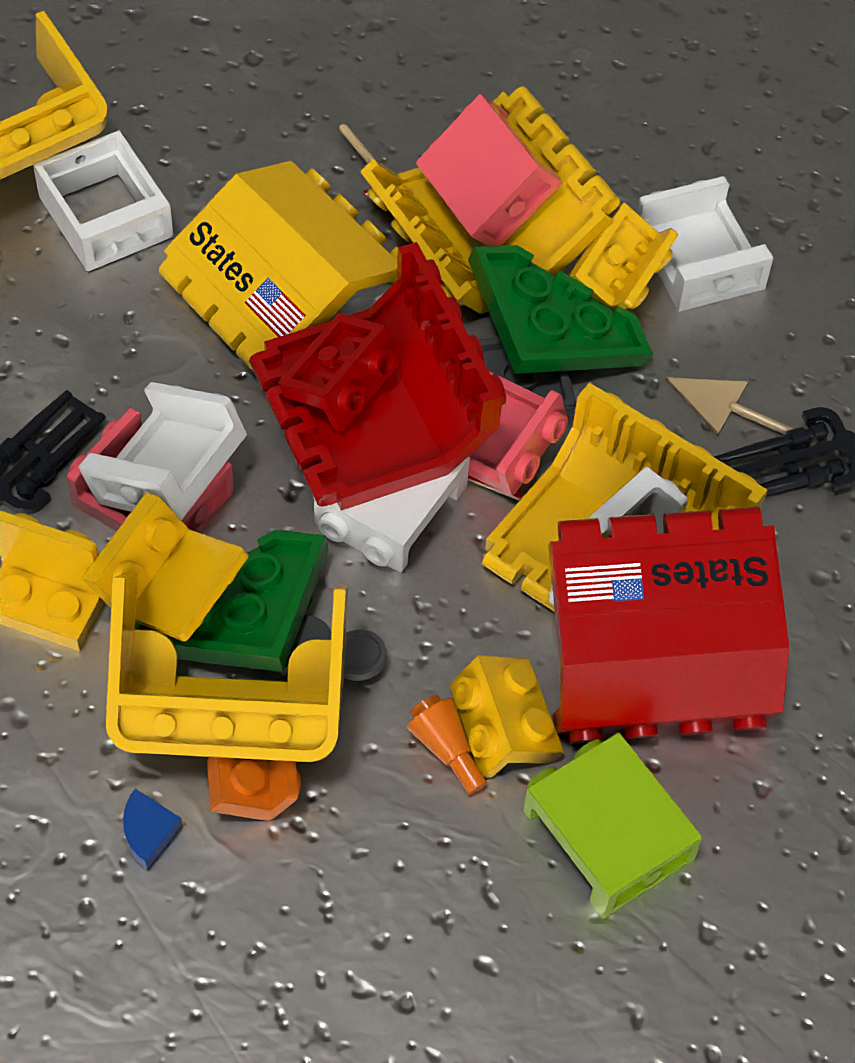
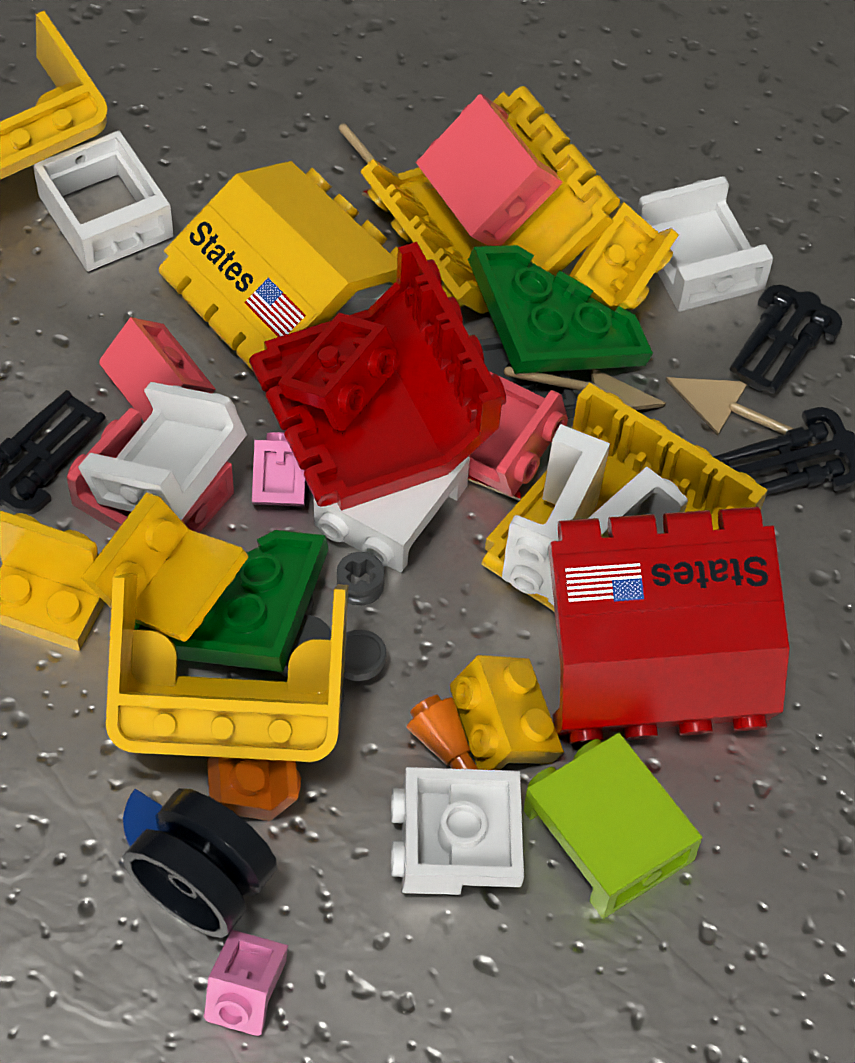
(147, 354): none -> coral panel
(200, 862): none -> black wheel
(244, 982): none -> bright pink bracket
(276, 473): none -> bright pink bracket
(359, 564): none -> dark grey bush
(457, 830): none -> white plate
(572, 484): none -> white panel
(629, 395): none -> tan piece
(777, 301): none -> black piece

